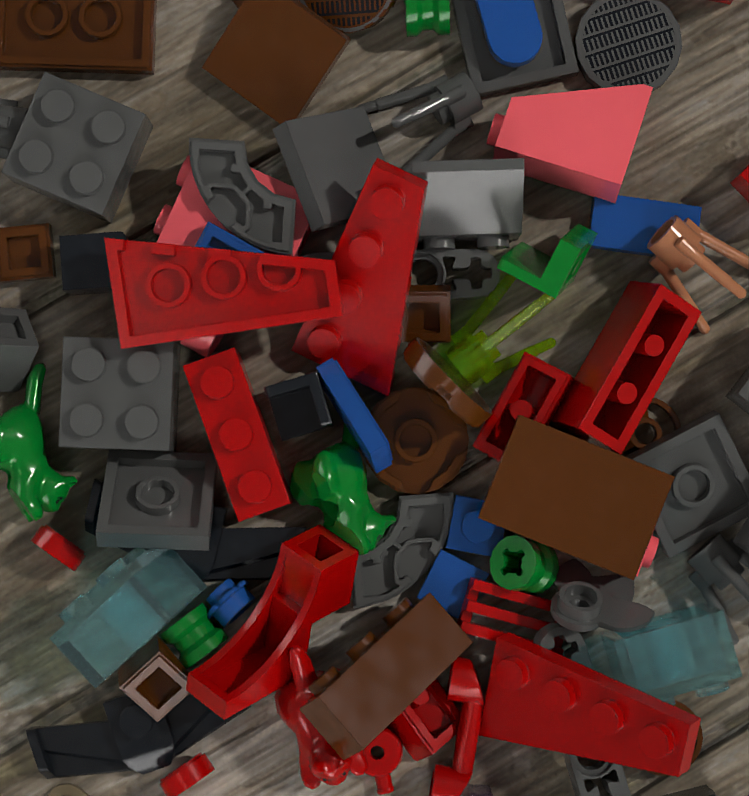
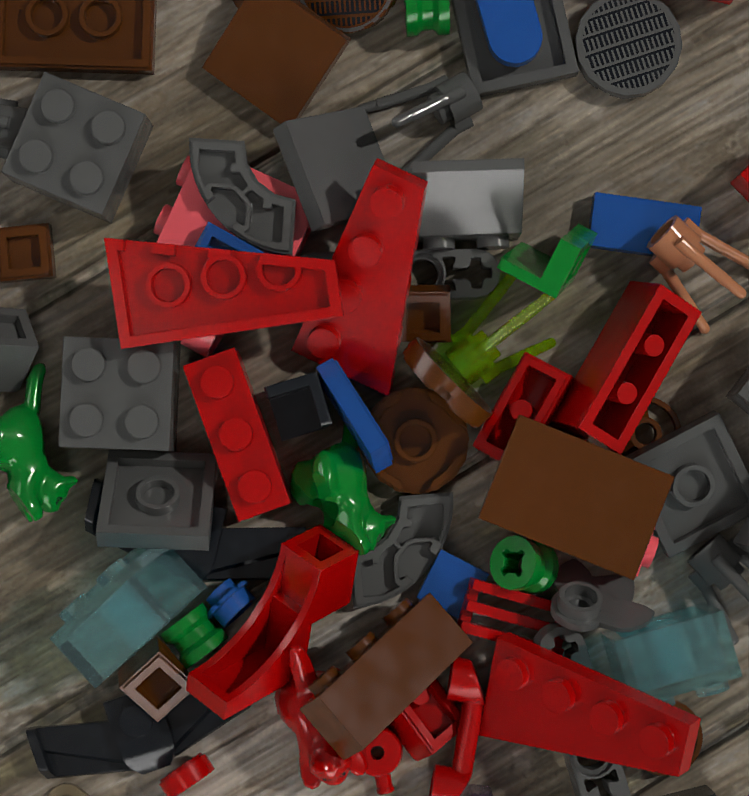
(59, 547): red tile -> none
(85, 263): black panel -> none
(470, 533): blue plate -> none
(574, 136): coral slope -> none

